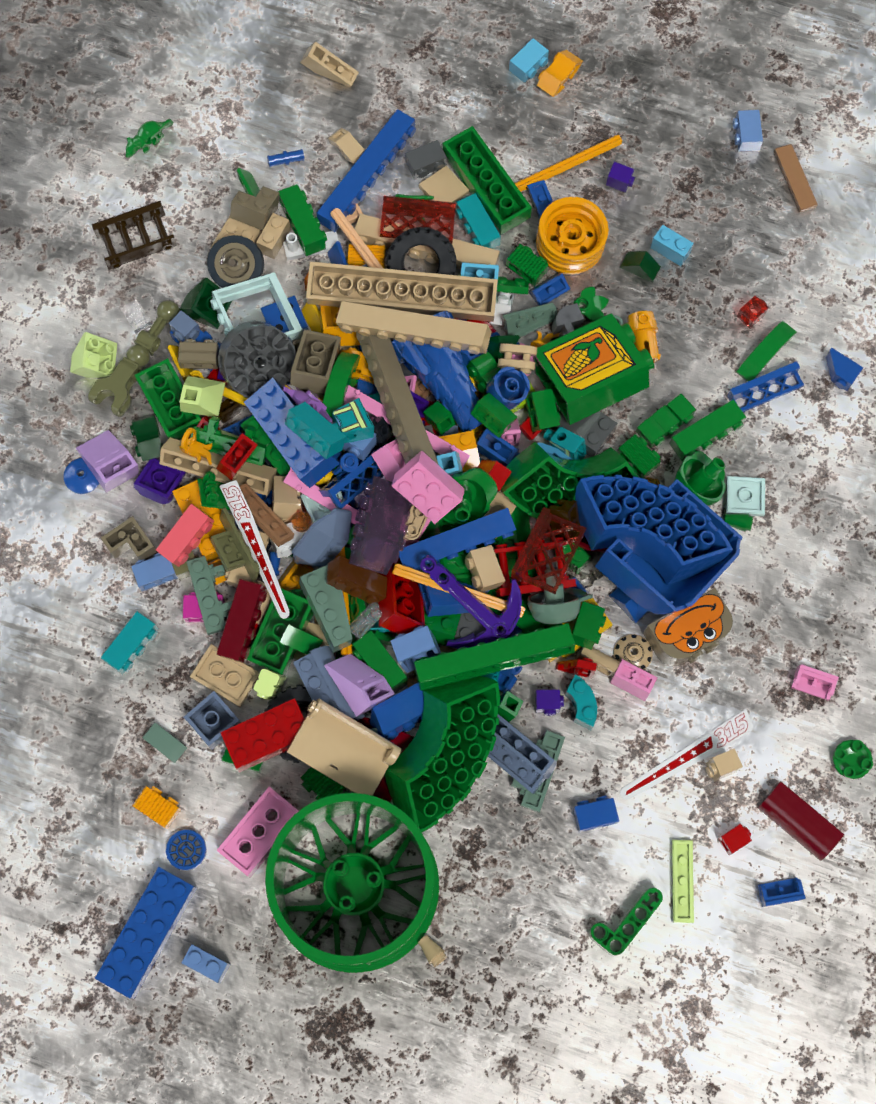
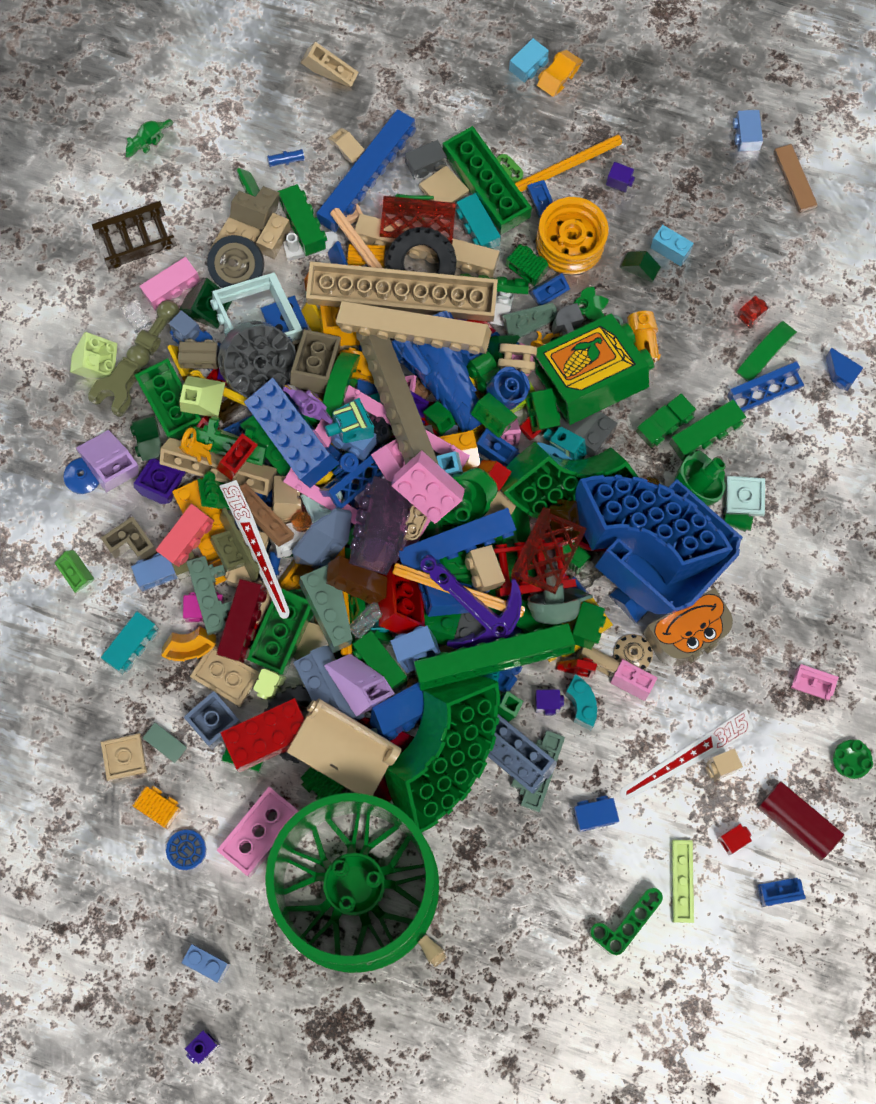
(74, 570): none -> bright green slope
(124, 757): none -> tan tile
(146, 933): blue brick -> none
(170, 283): none -> bright pink brick
(188, 646): none -> light orange brick
(201, 1047): none -> dark purple brick
(300, 640): green slope -> none
(315, 430): teal brick -> none
(480, 270): medium azure brick -> none
(511, 167): none -> bright green beam
(639, 456): green brick -> none

